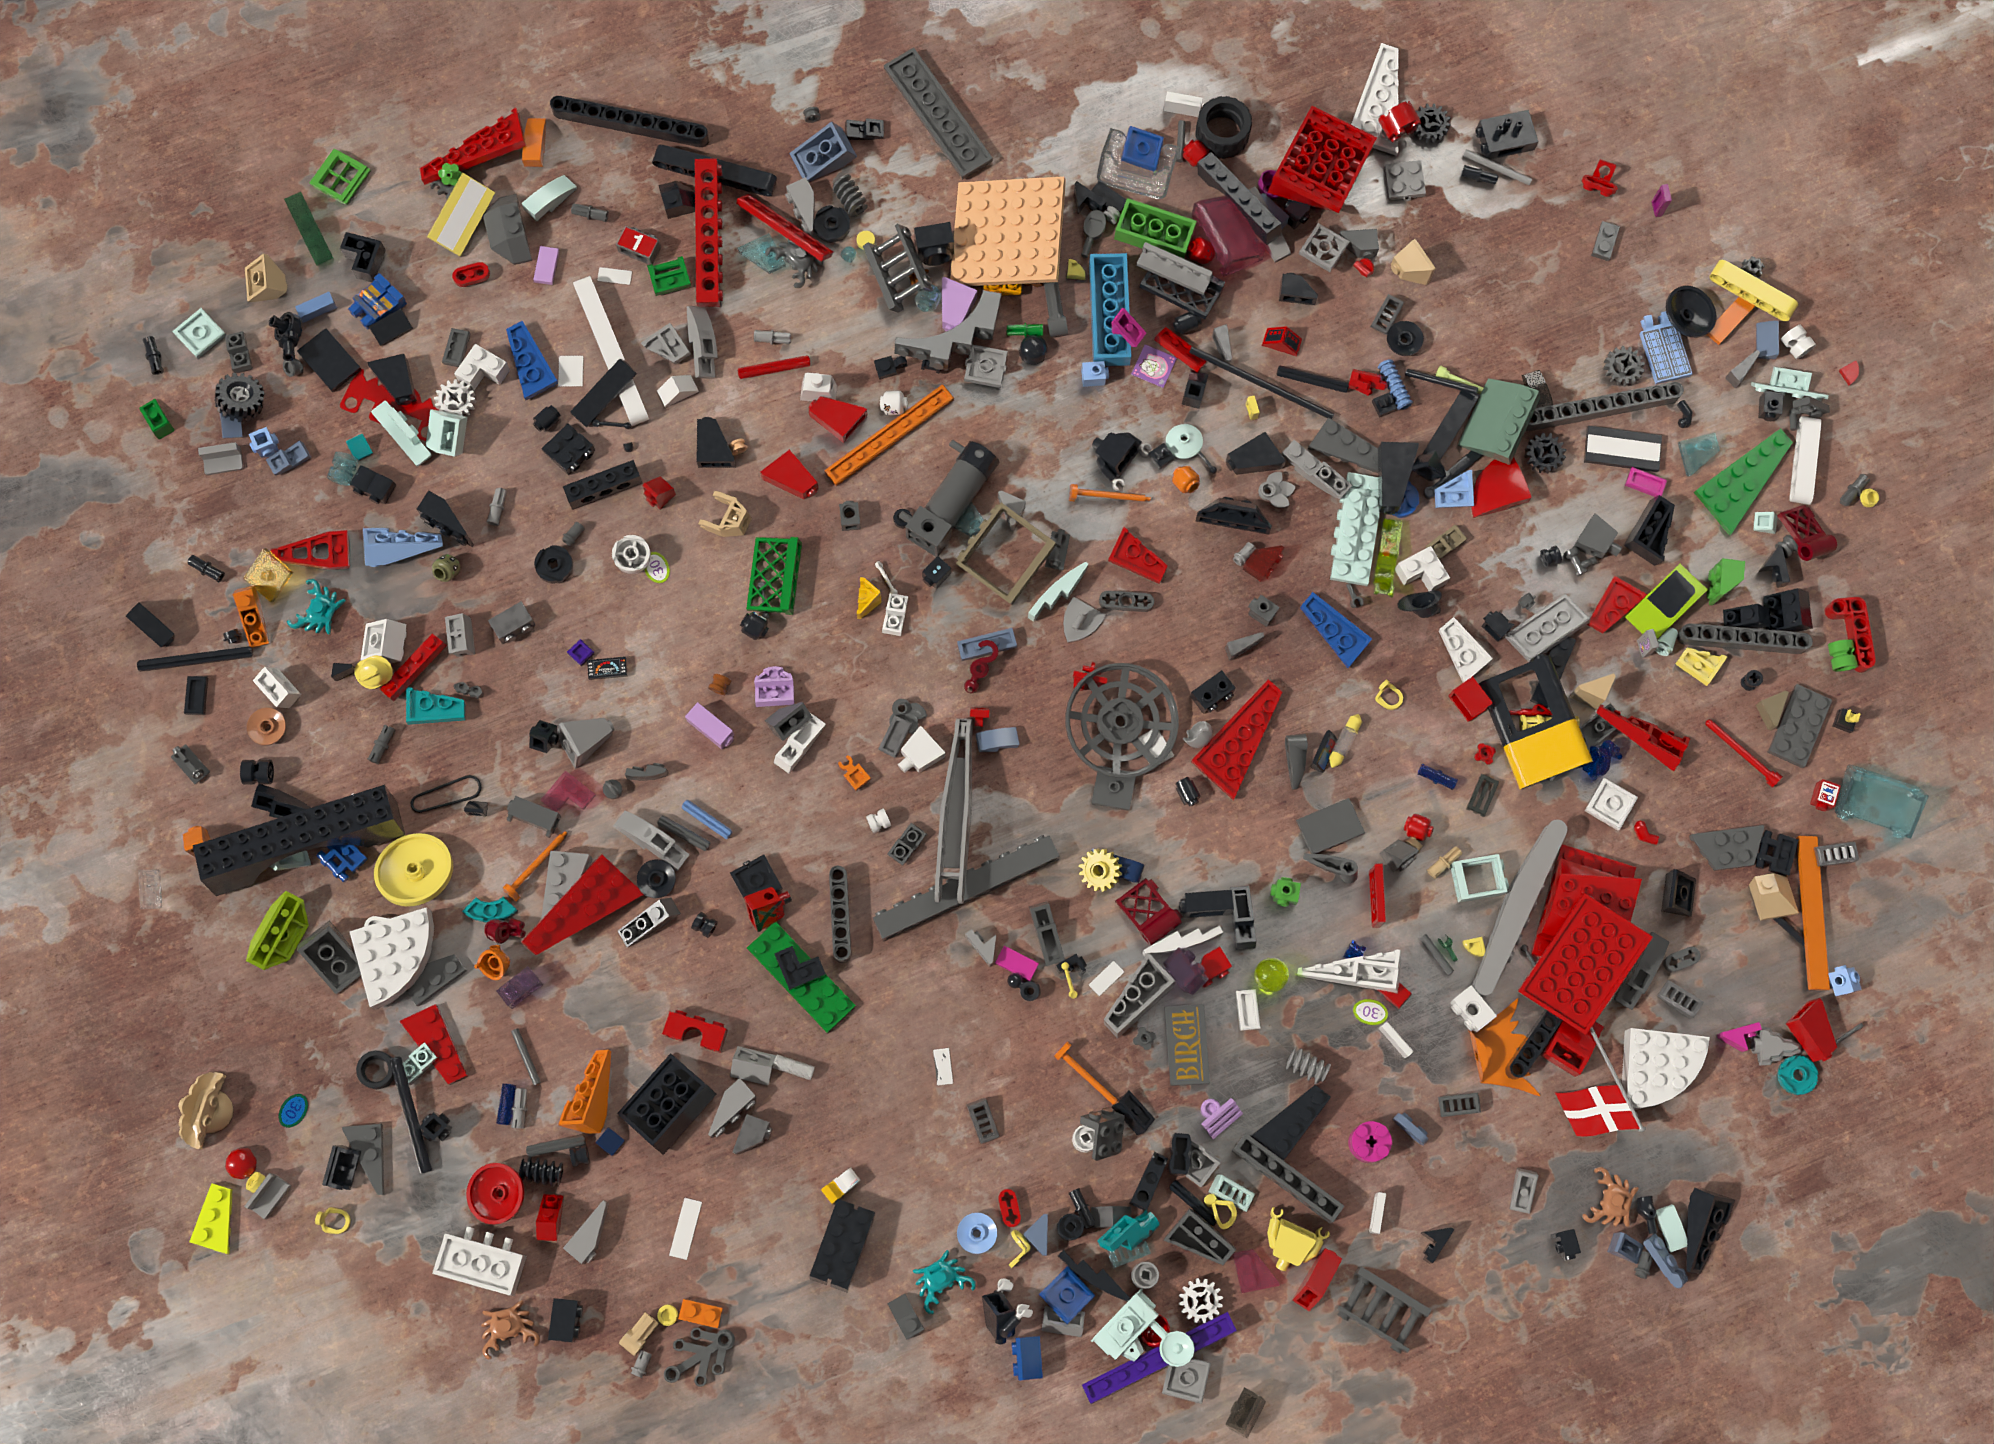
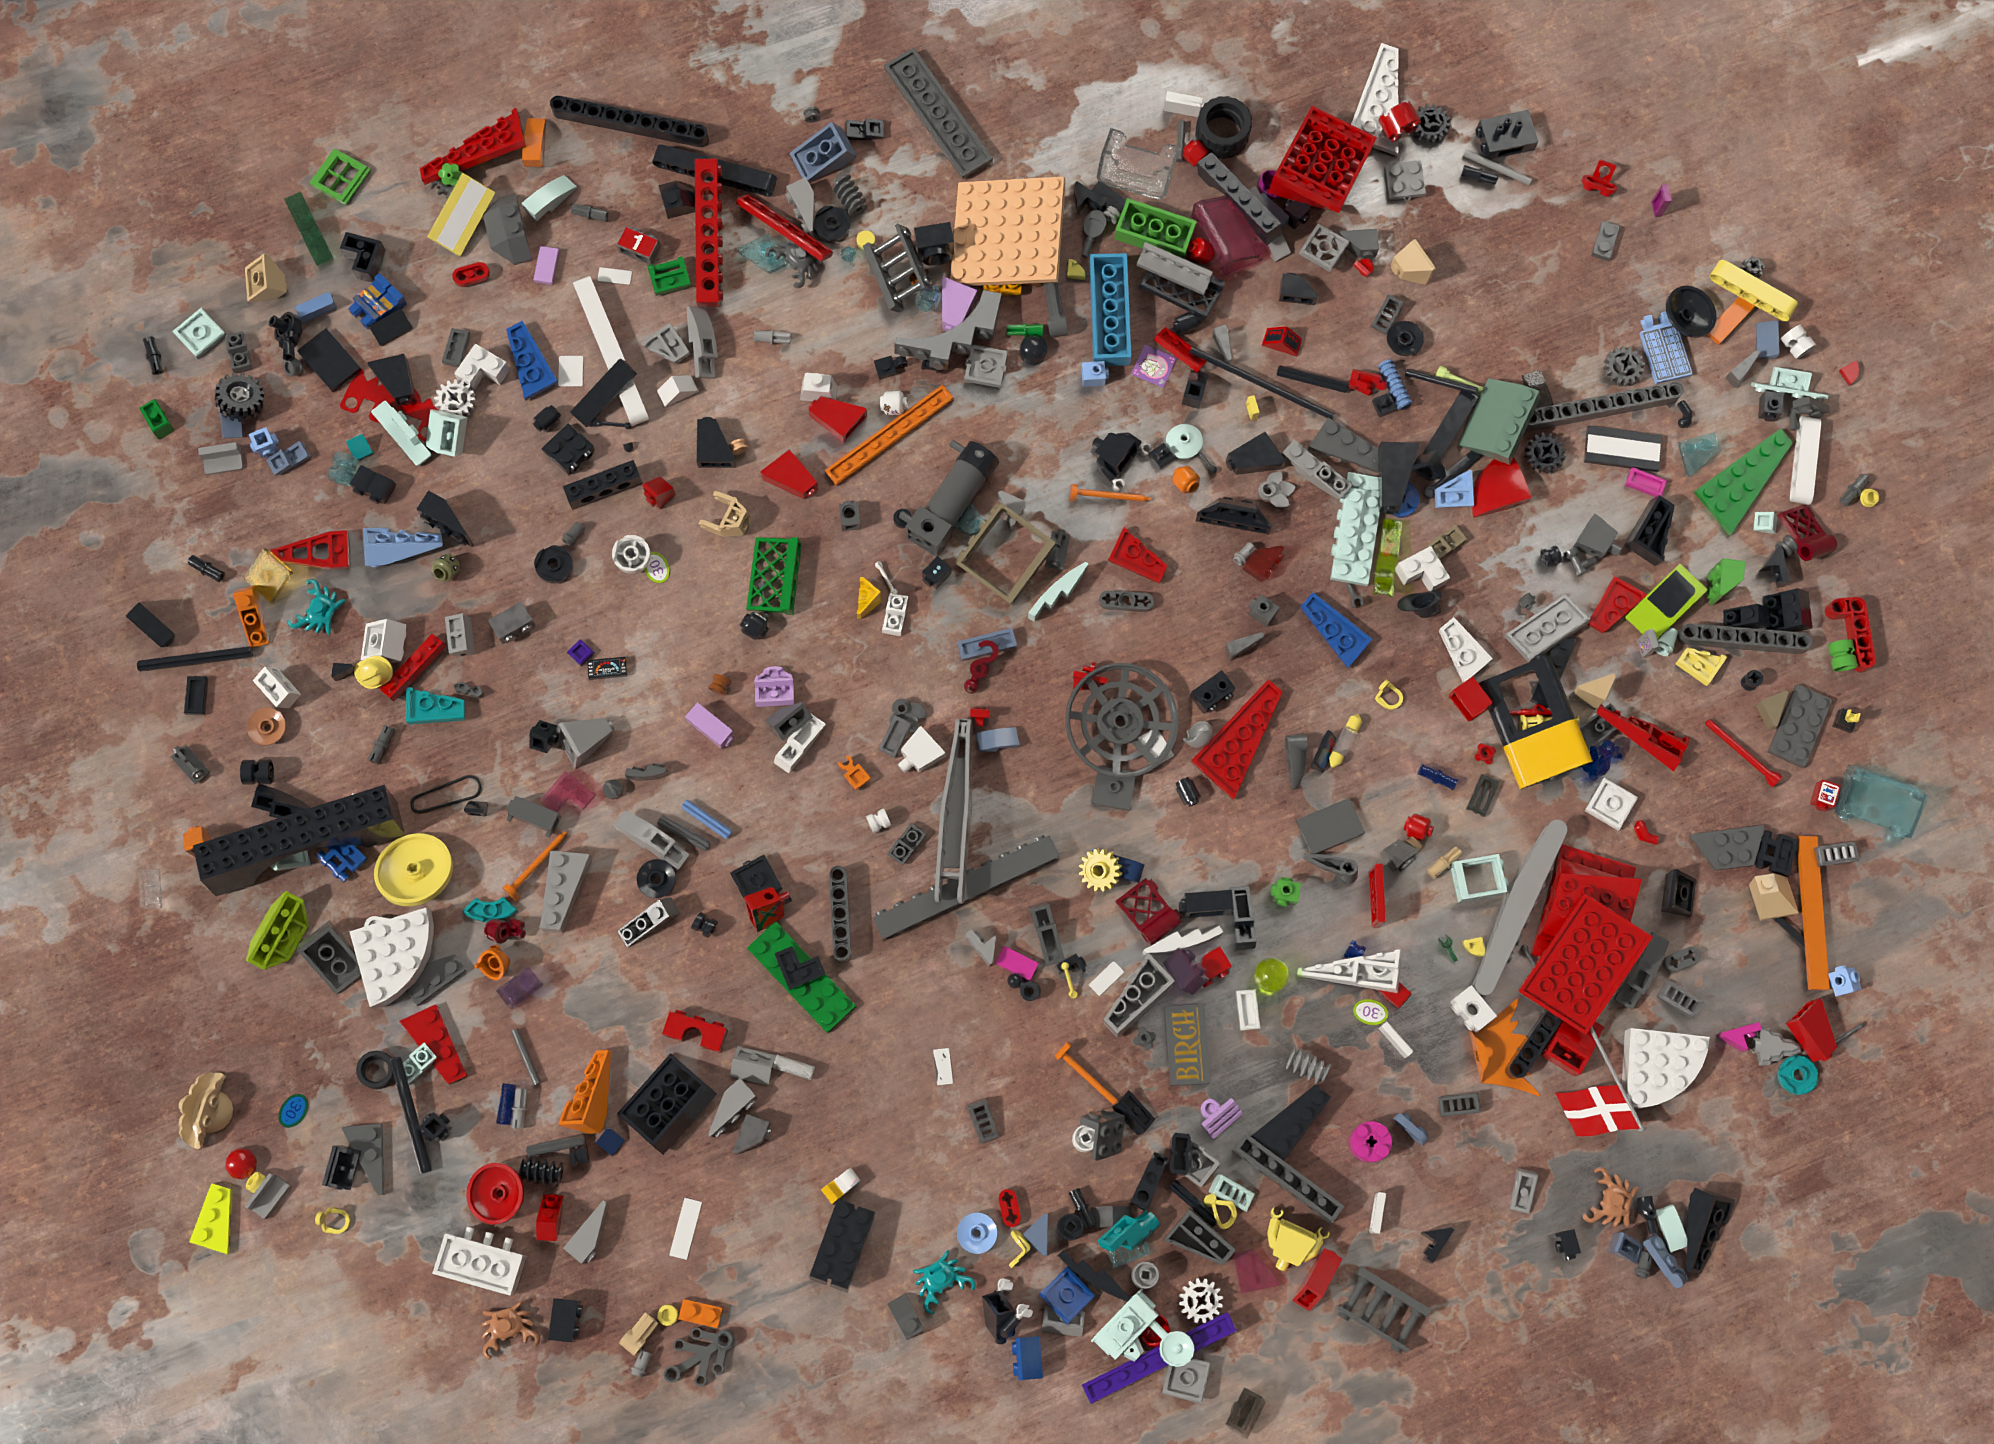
(232, 636): black plate -> none
(496, 506): light grey axle -> none
(589, 899): red wing -> none
(772, 367): red axle -> none
(1080, 620): light grey shield -> none
(1127, 327): dark pink slope -> none
(1142, 148): blue plate -> none
(1437, 954): dark grey piece -> none
(1496, 625): black window -> none

